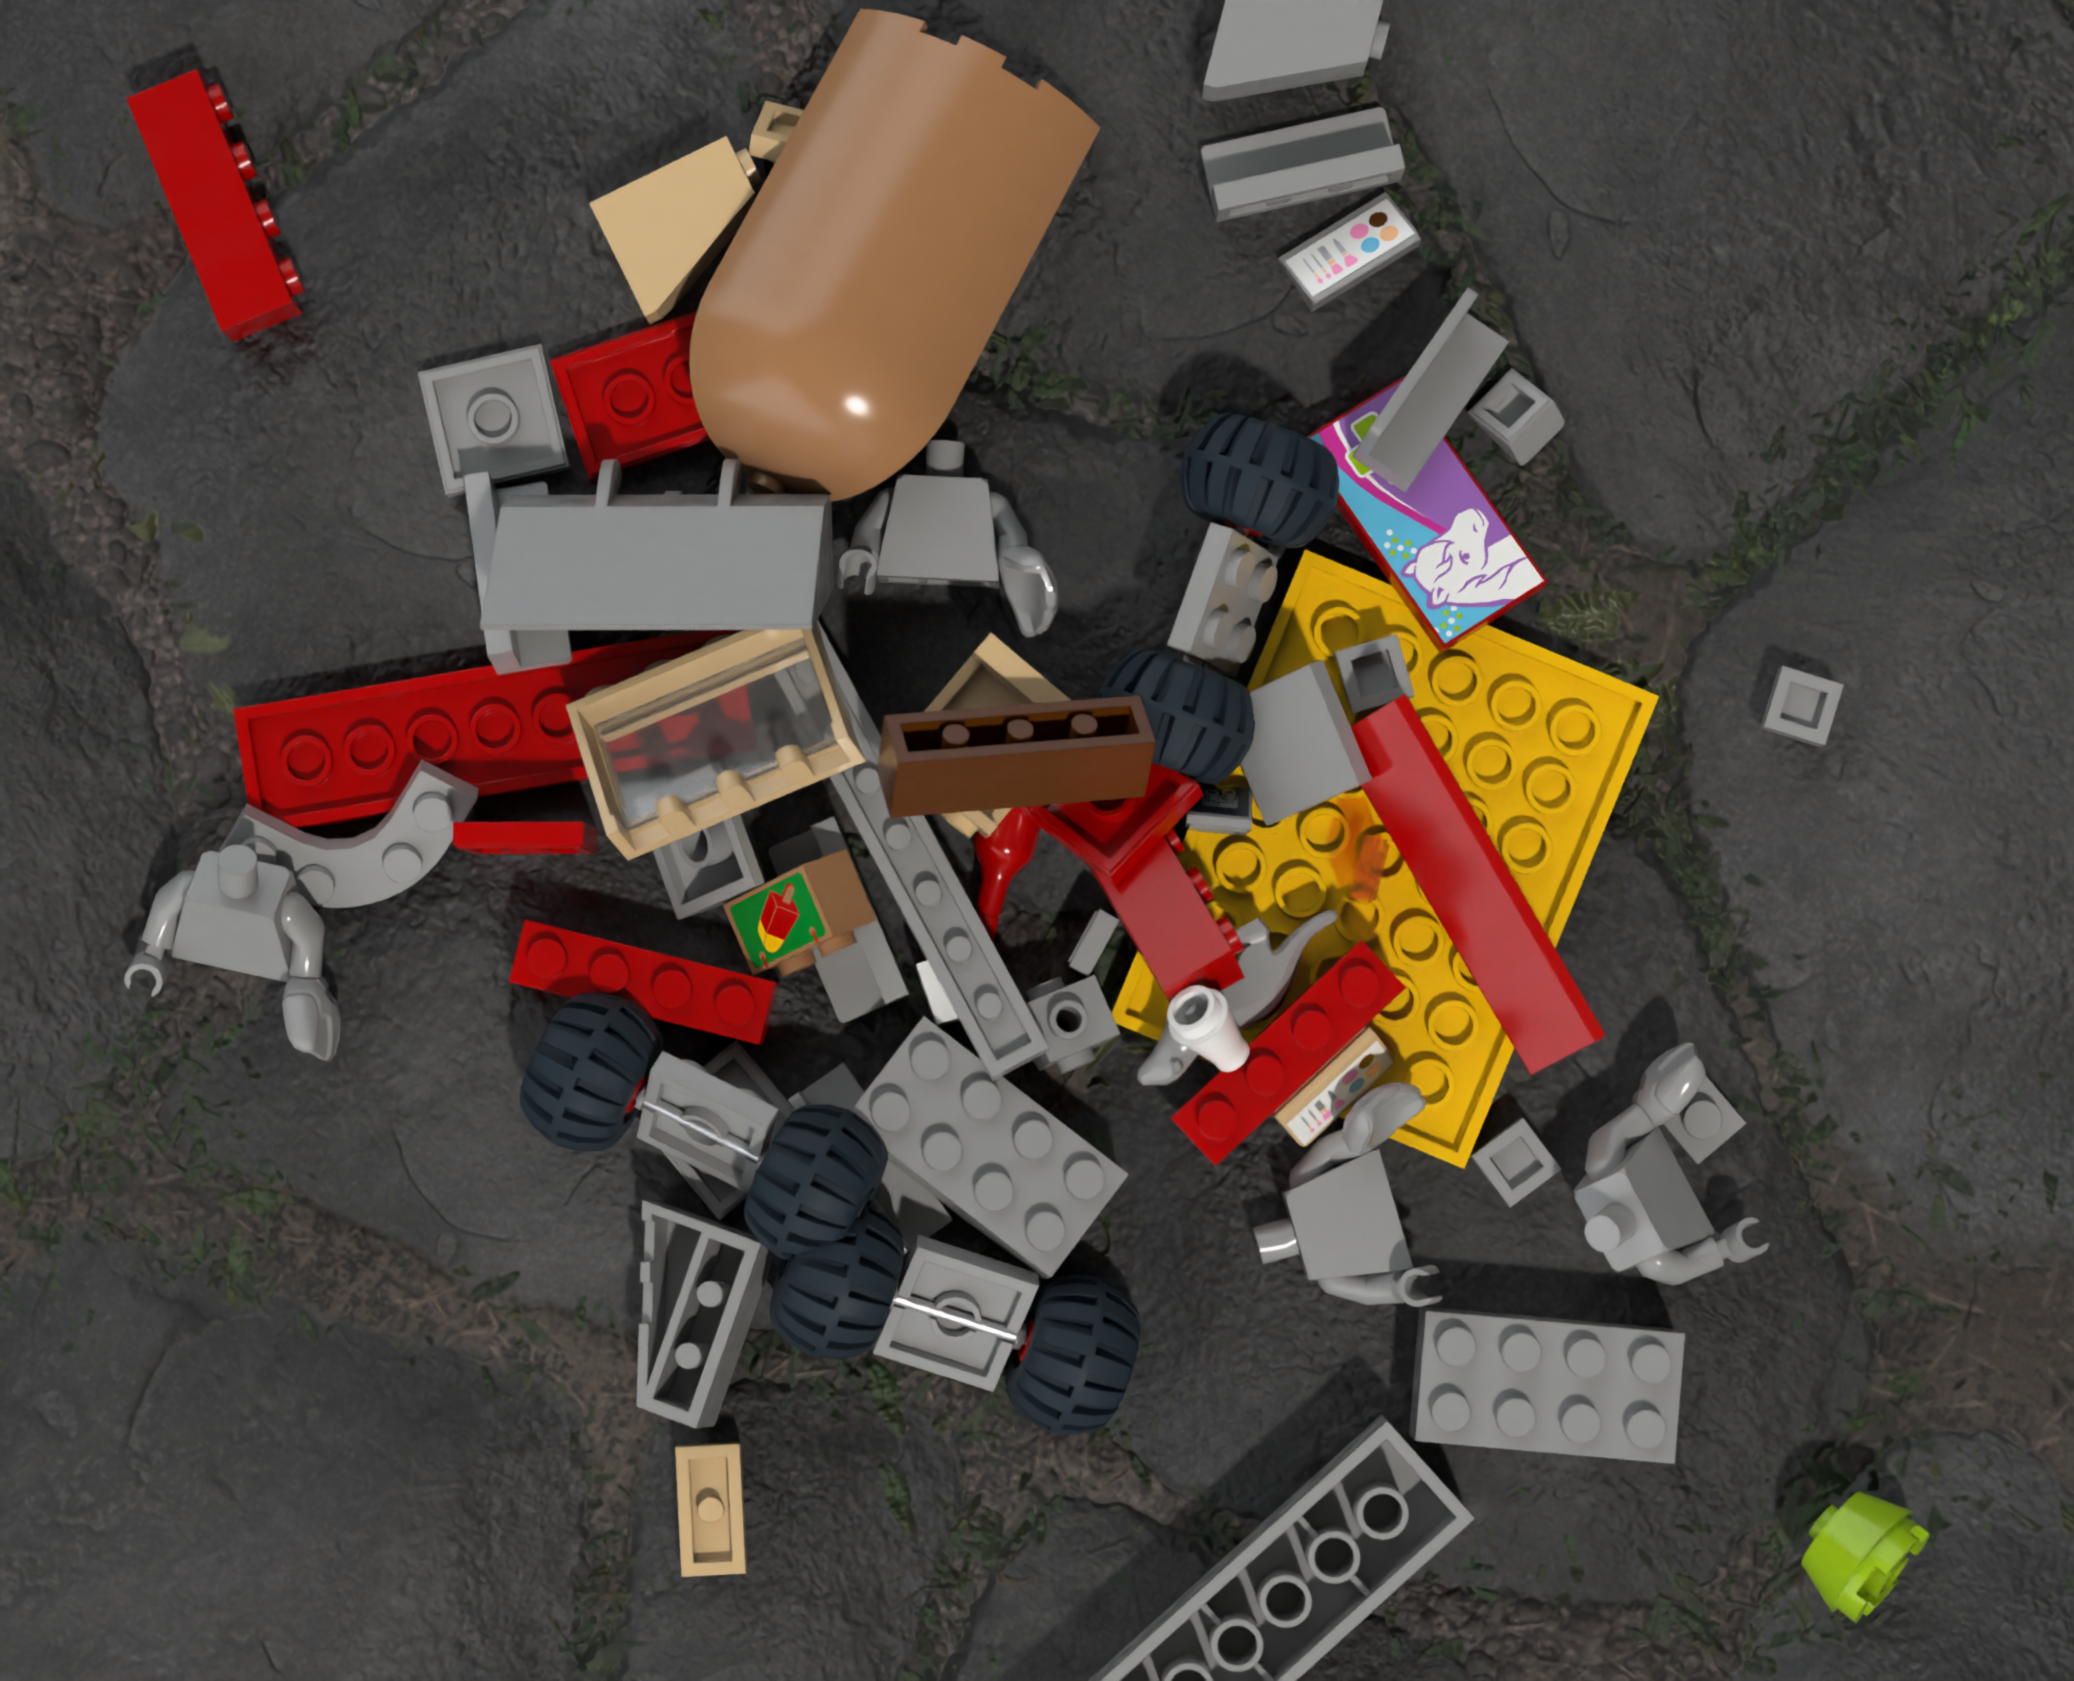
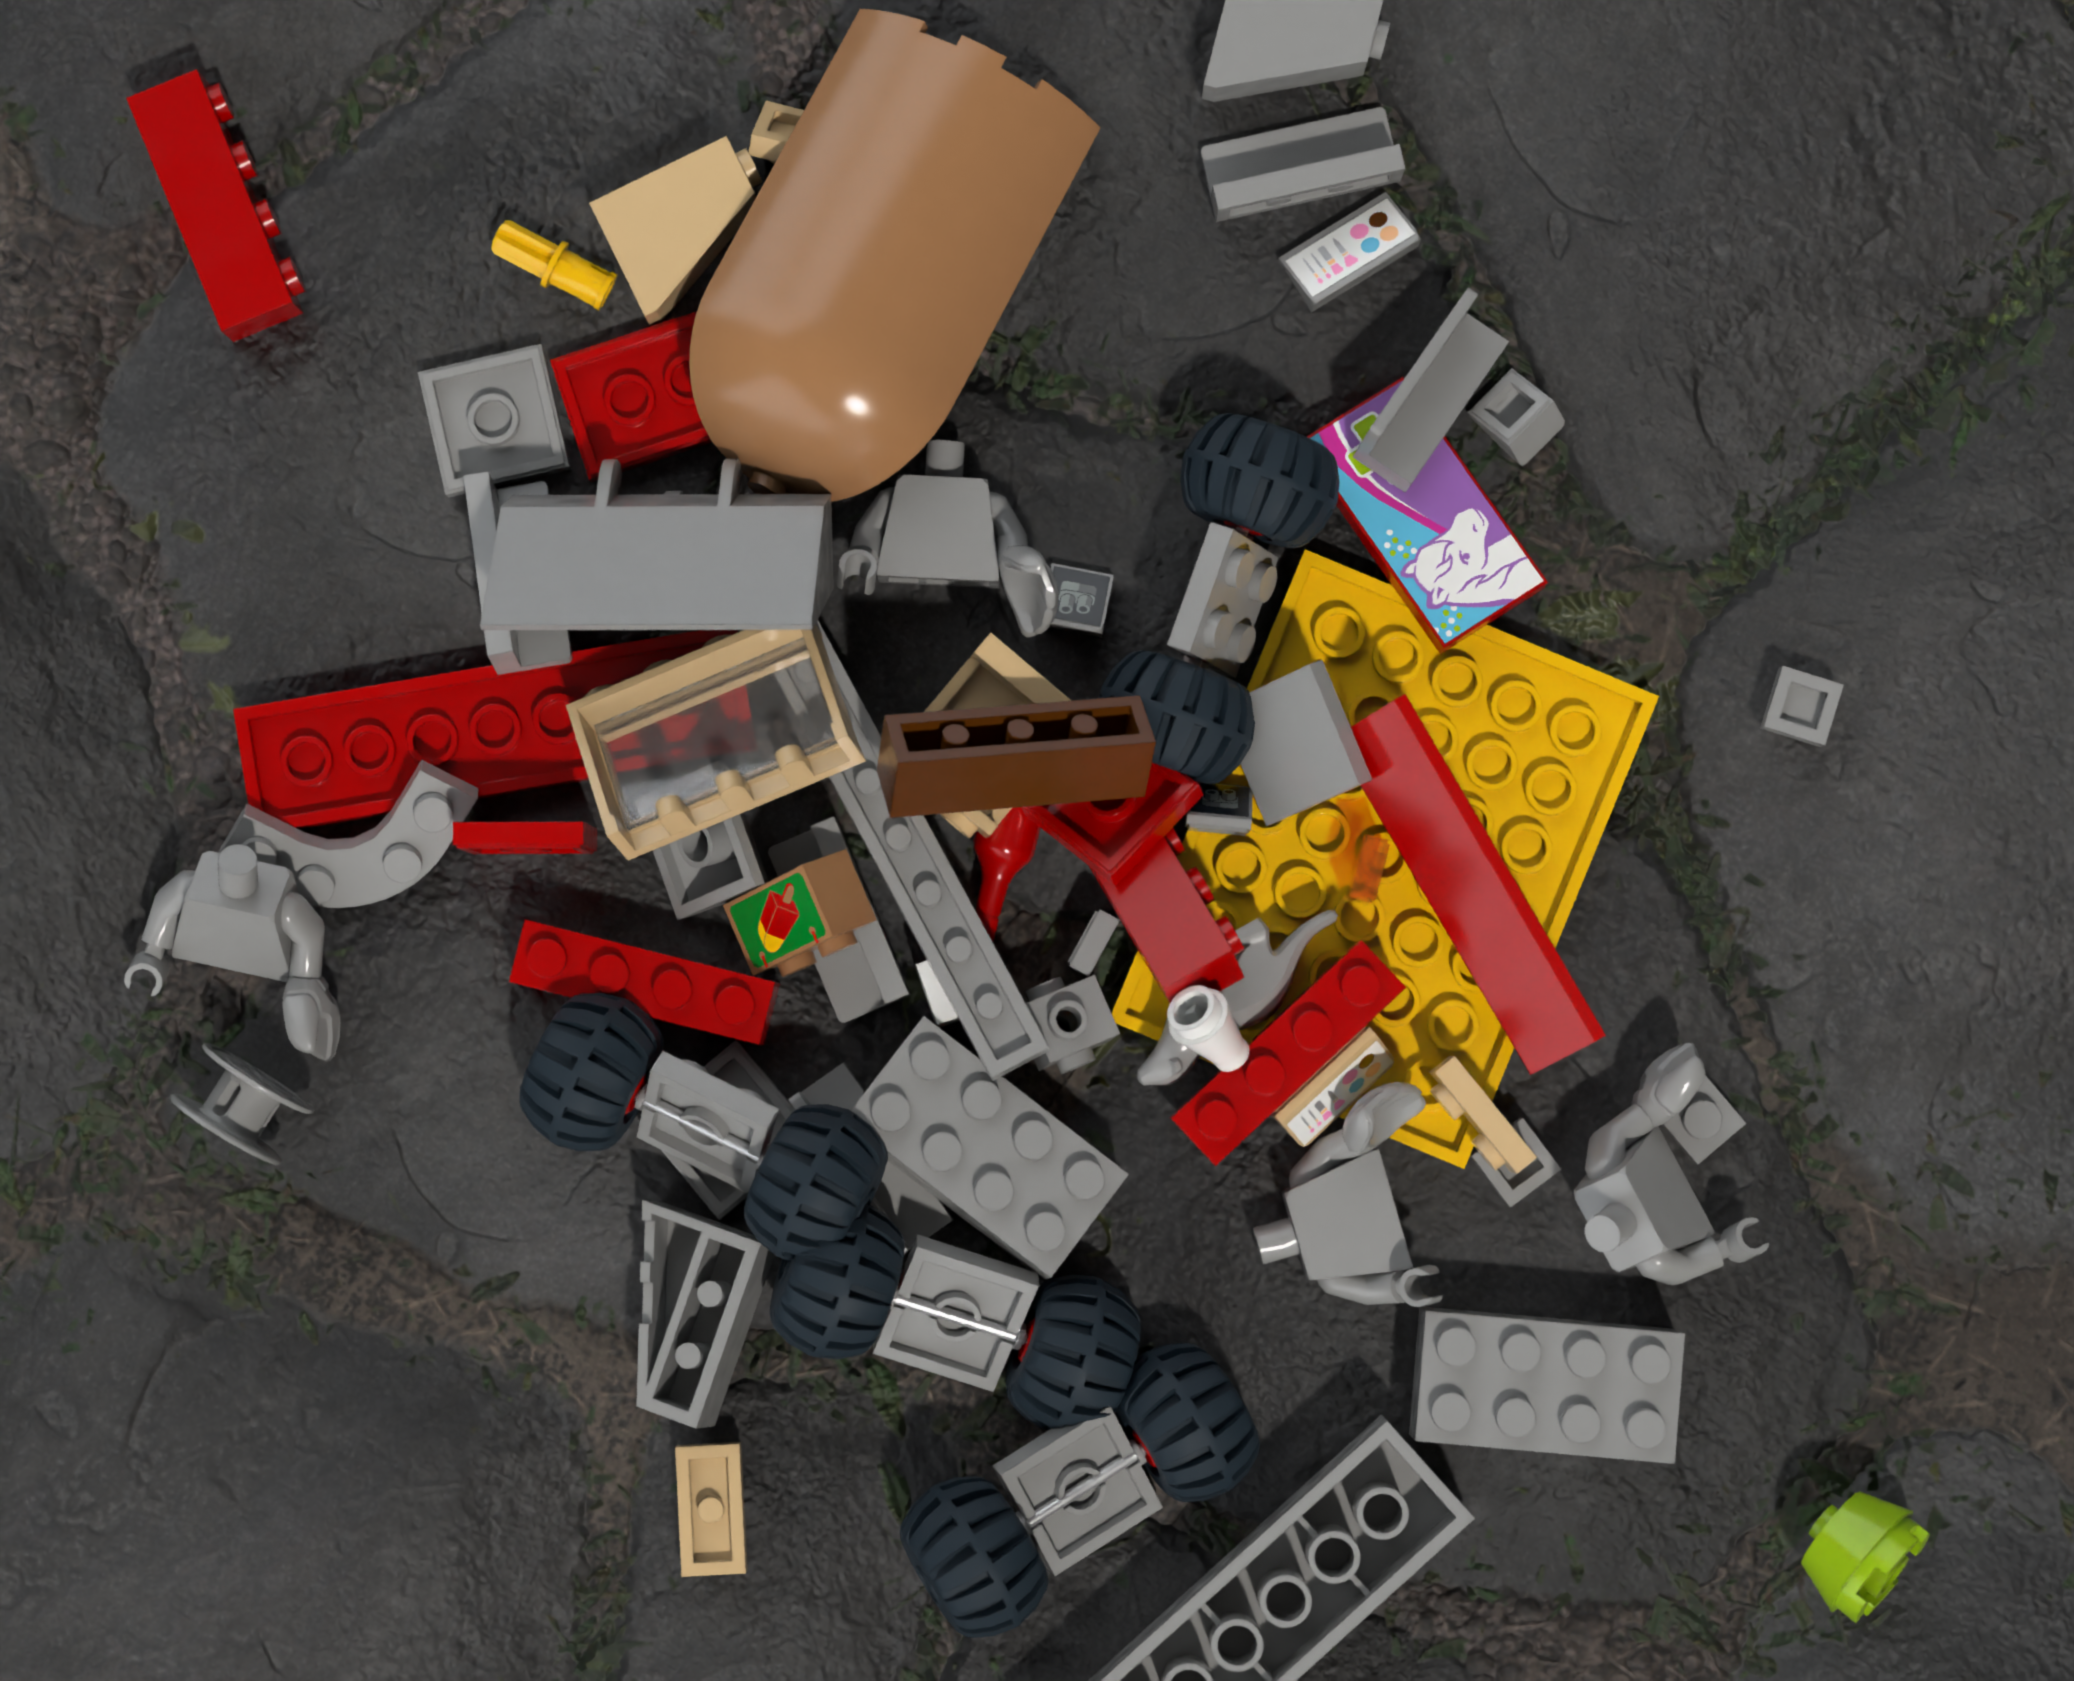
(241, 1104): none -> light grey piece
(553, 263): none -> yellow axle
(1078, 1490): none -> black plate
(1082, 600): none -> slope
(1373, 674): light grey plate -> none
(1497, 1139): none -> tan plate

